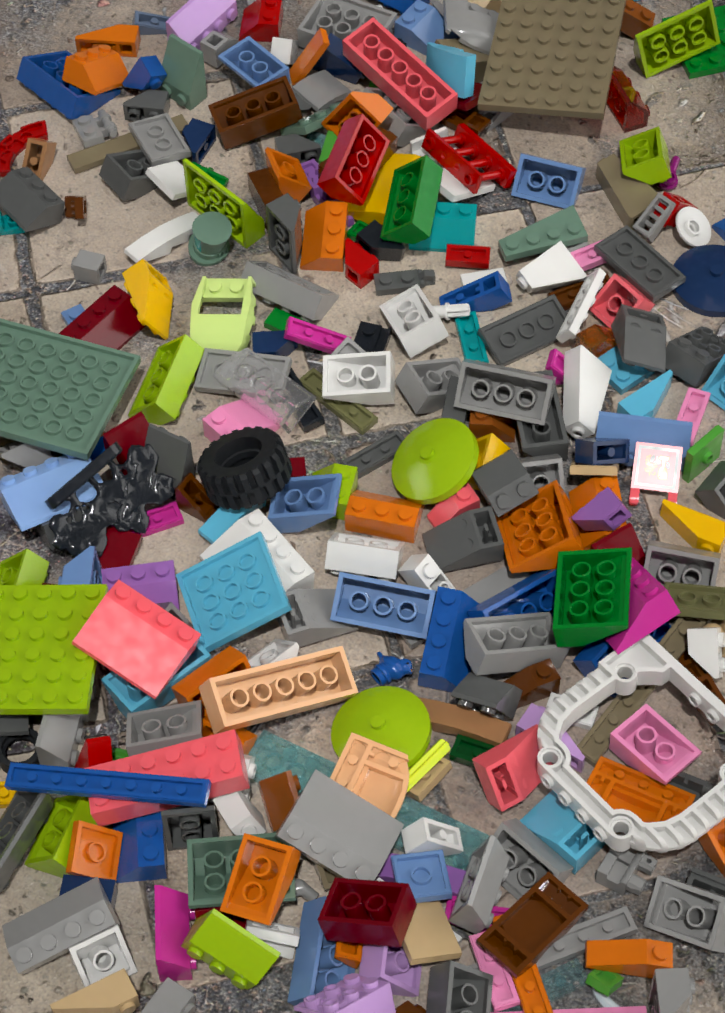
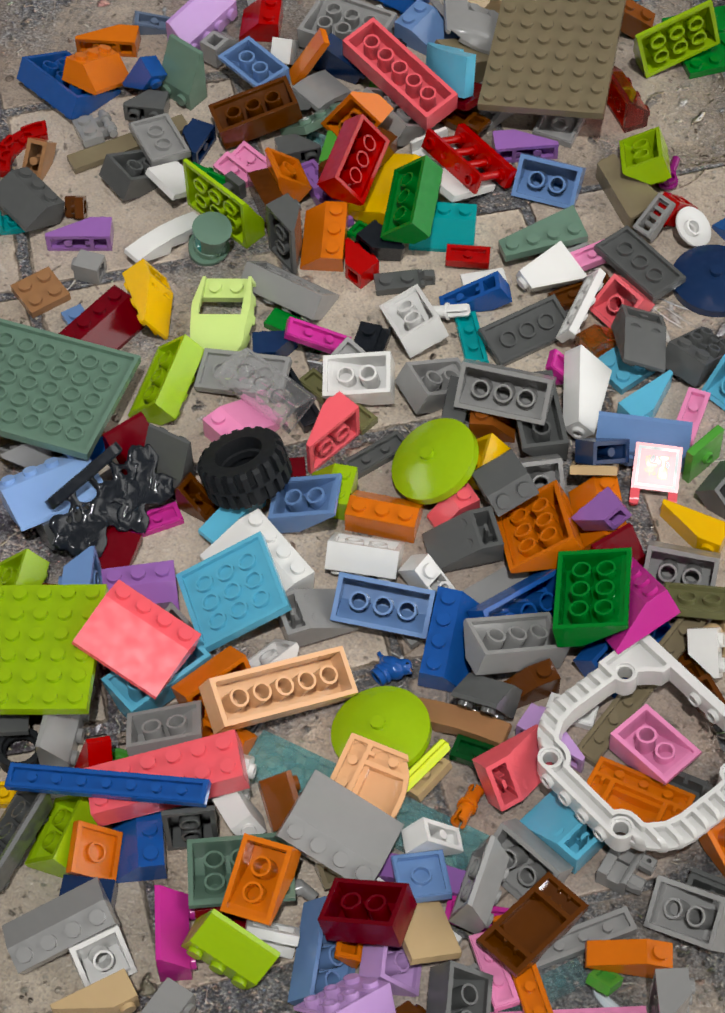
(40, 292): none -> medium nougat plate
(86, 234): none -> medium lavender slope
(235, 185): none -> dark grey tile
(241, 161): none -> bright pink slope
(332, 431): none -> coral slope
(467, 806): none -> orange pin
(514, 142): none -> medium lavender slope
(559, 128): none -> light grey tile

